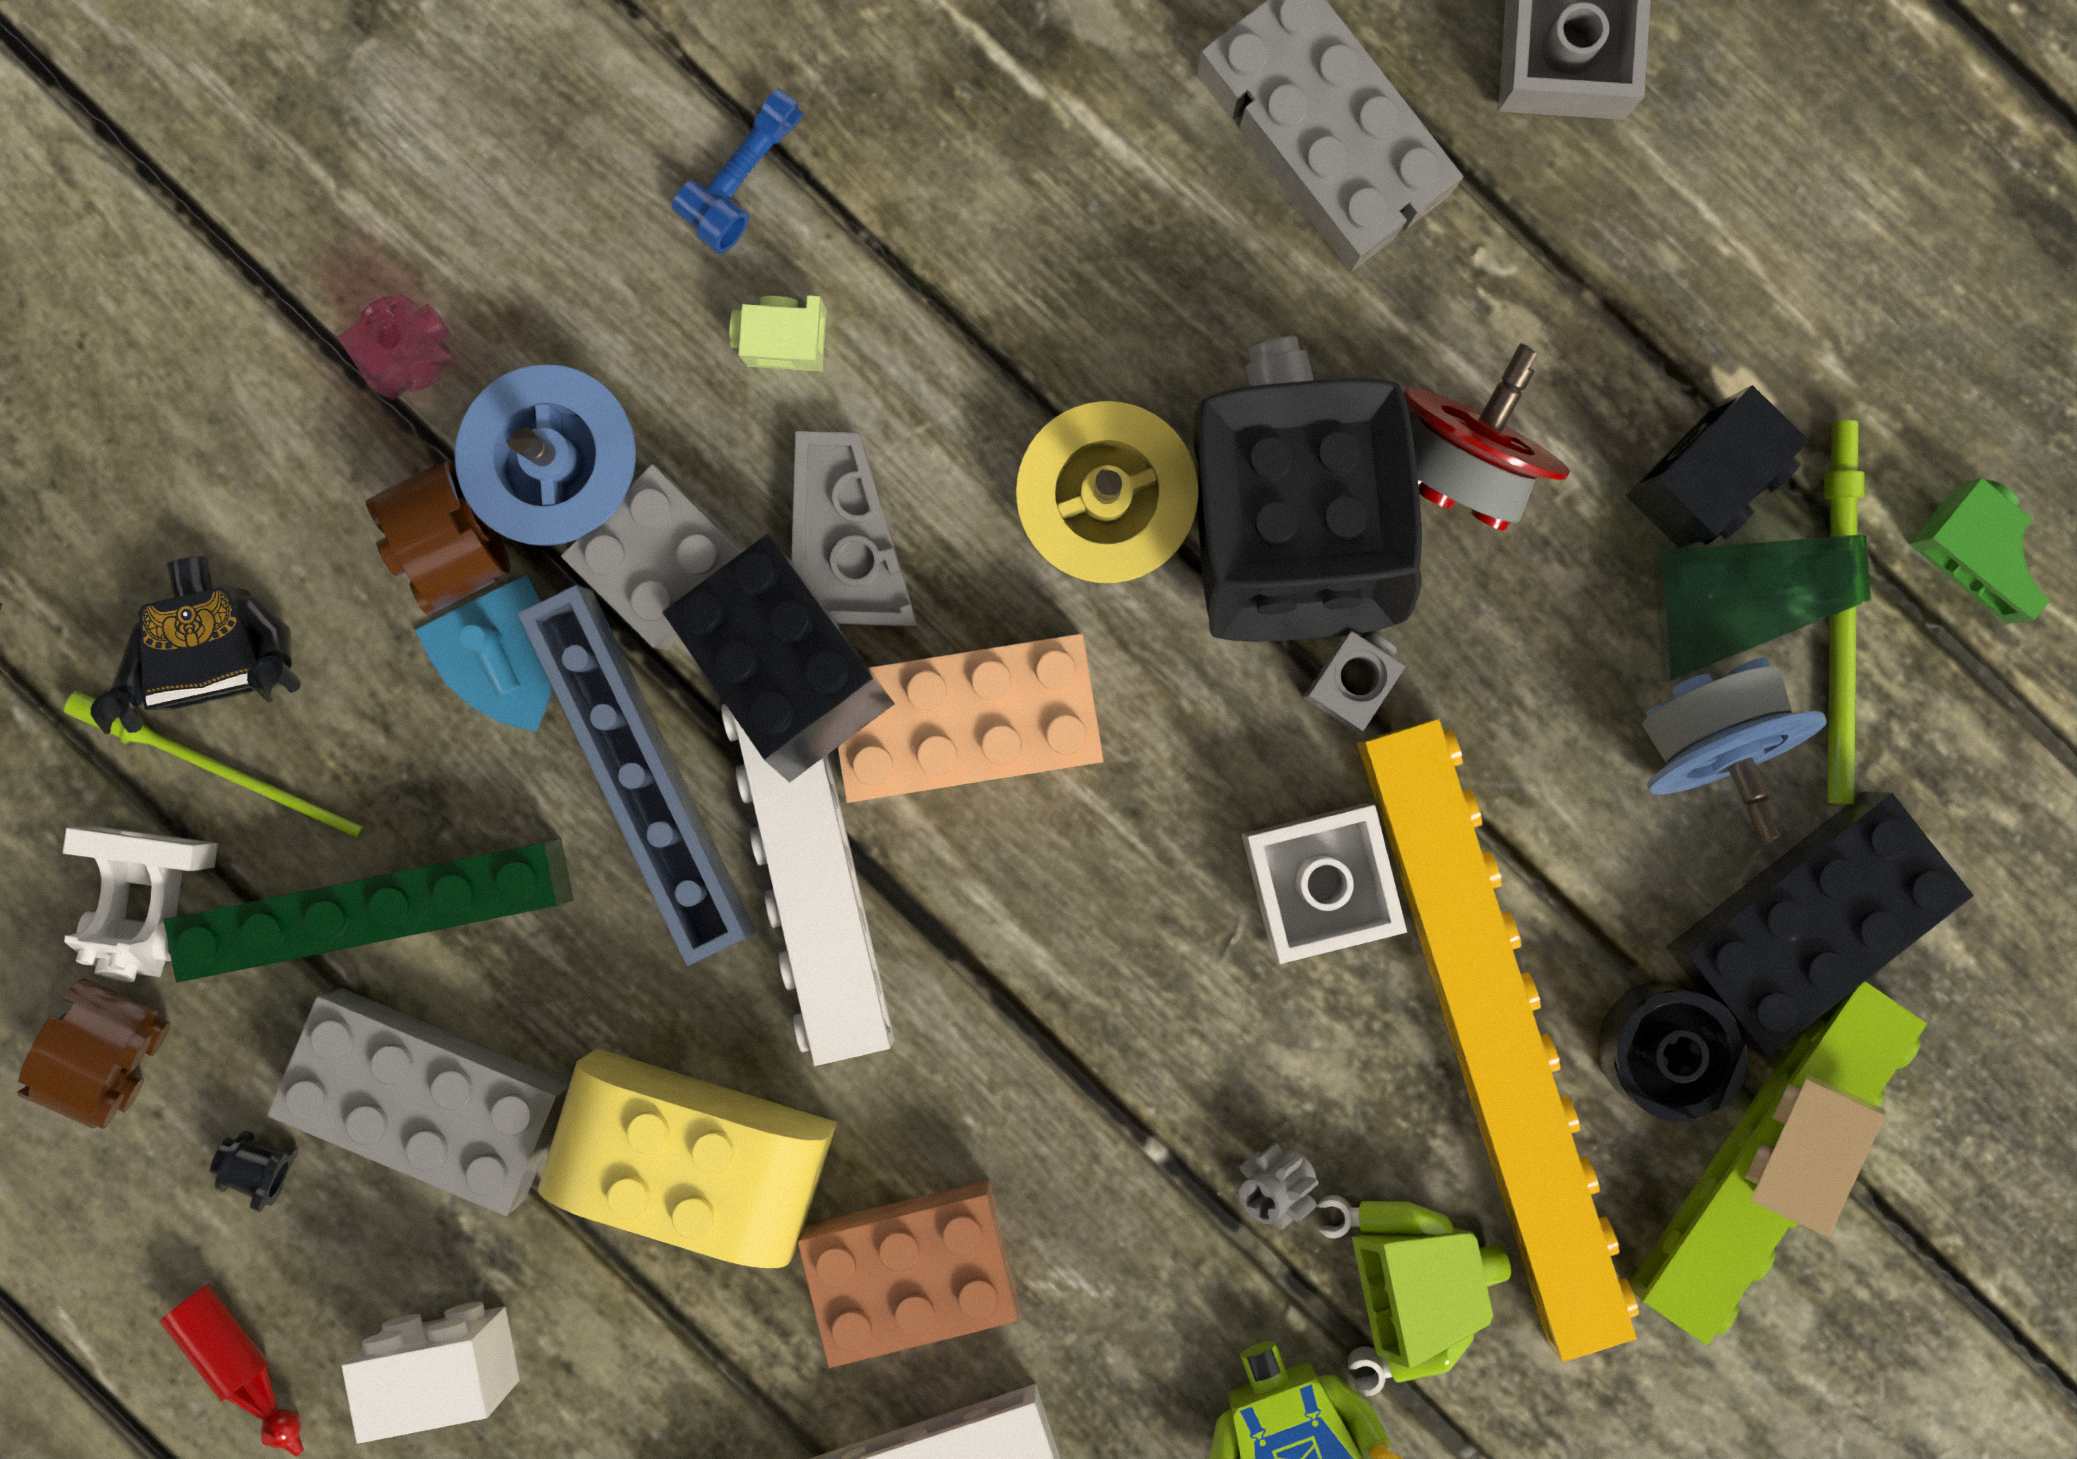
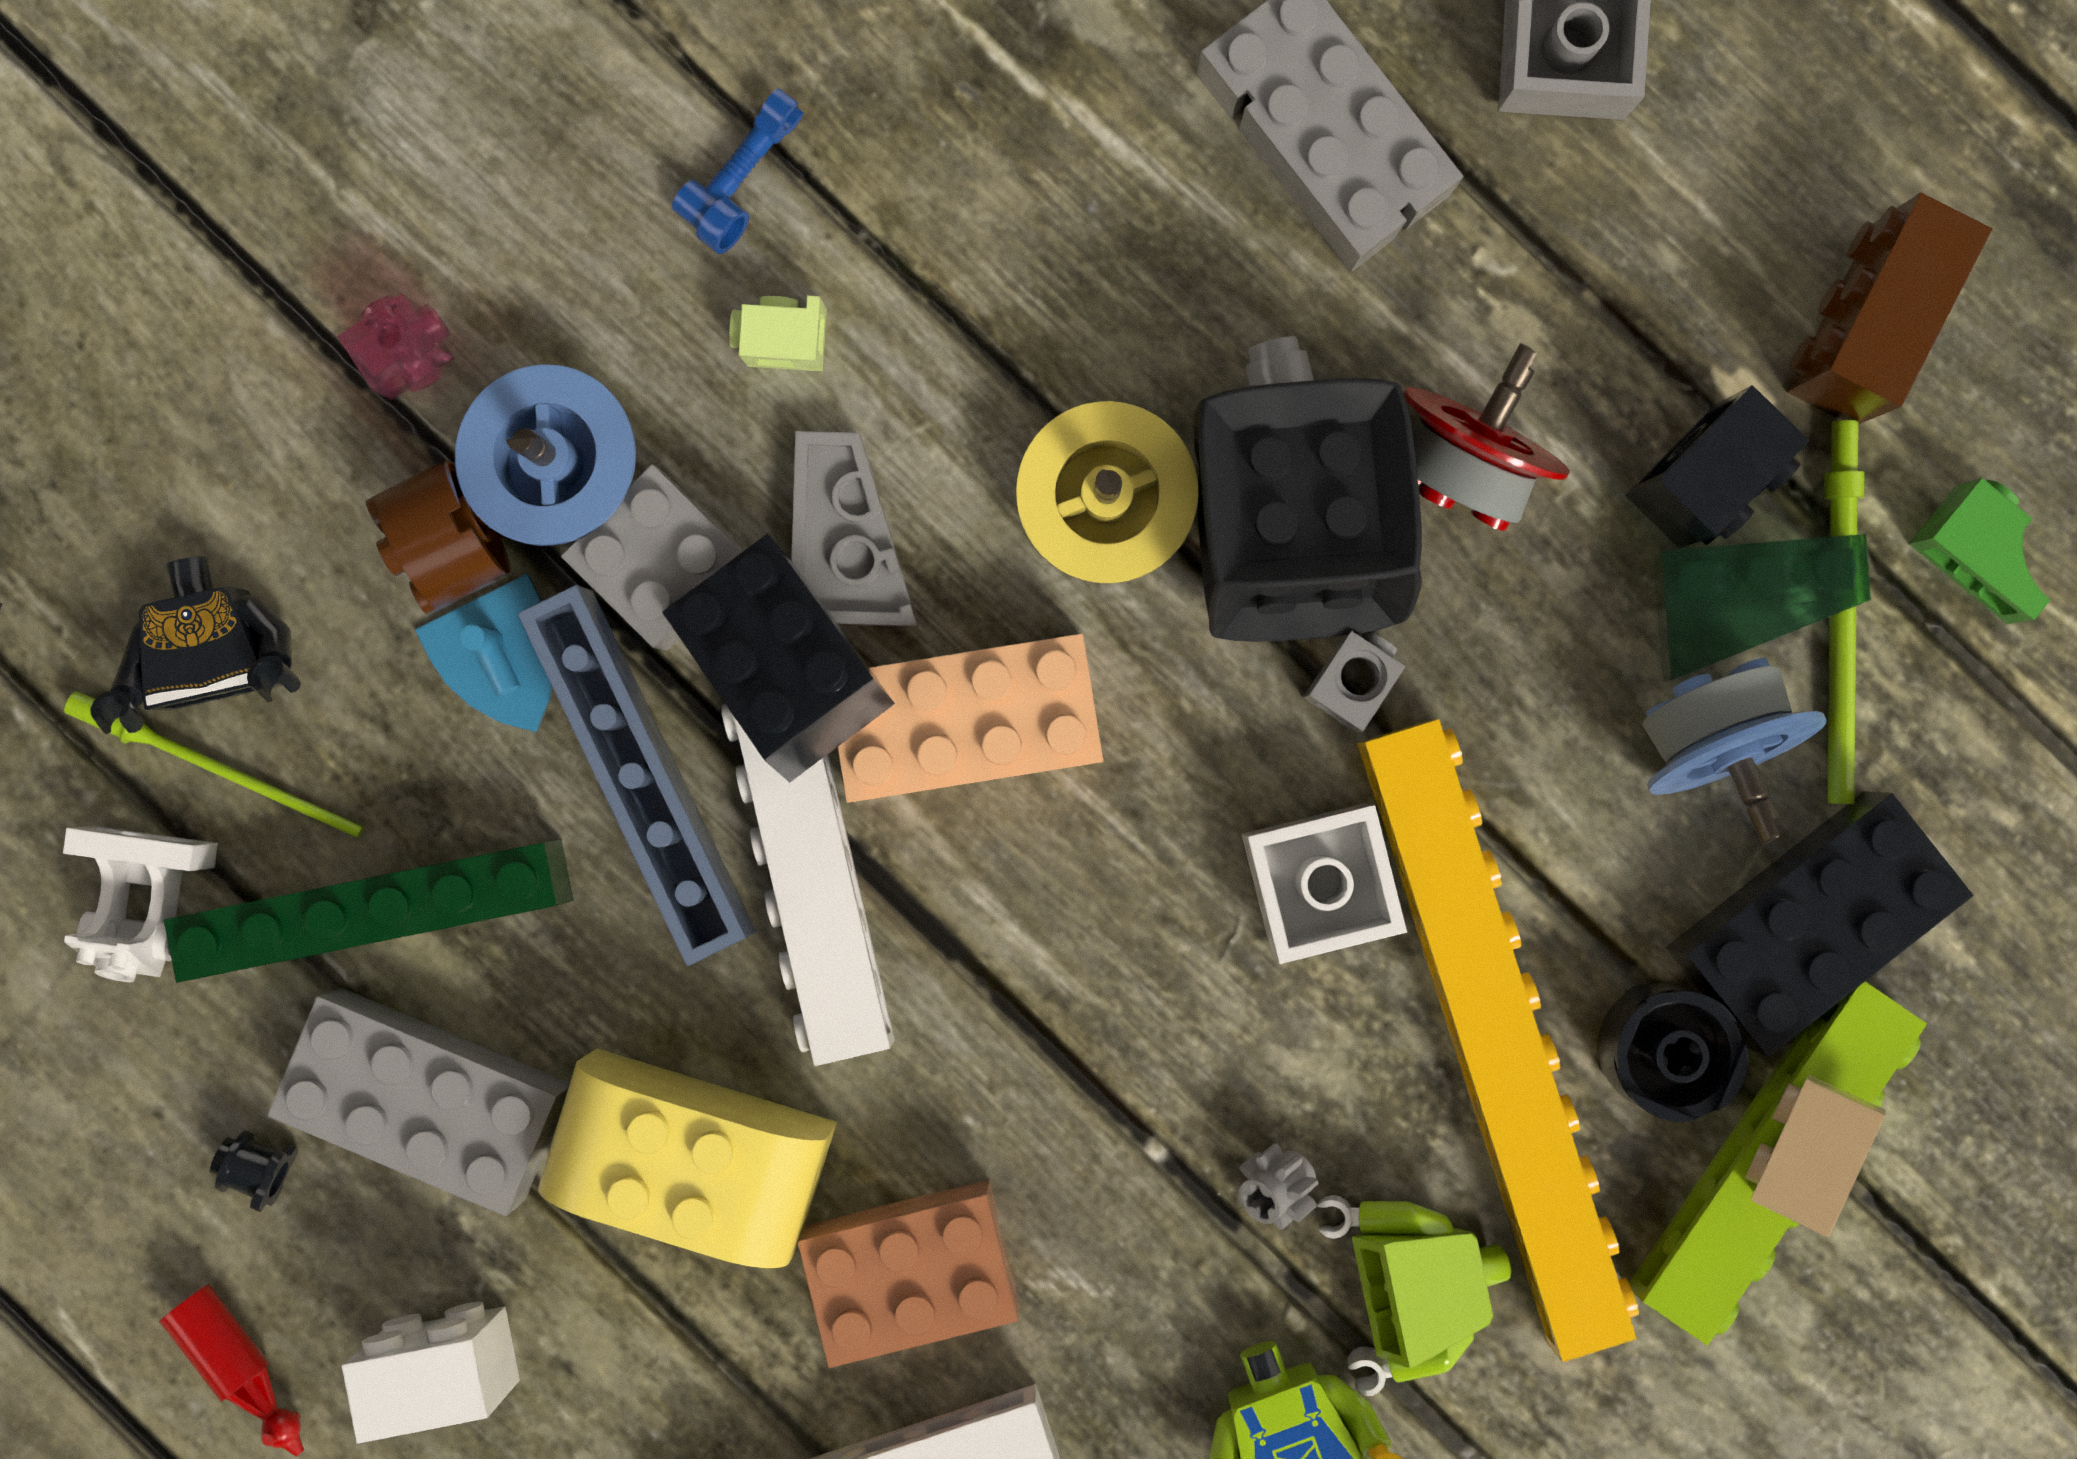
(90, 1055): reddish brown brick -> none
(1887, 309): none -> reddish brown brick

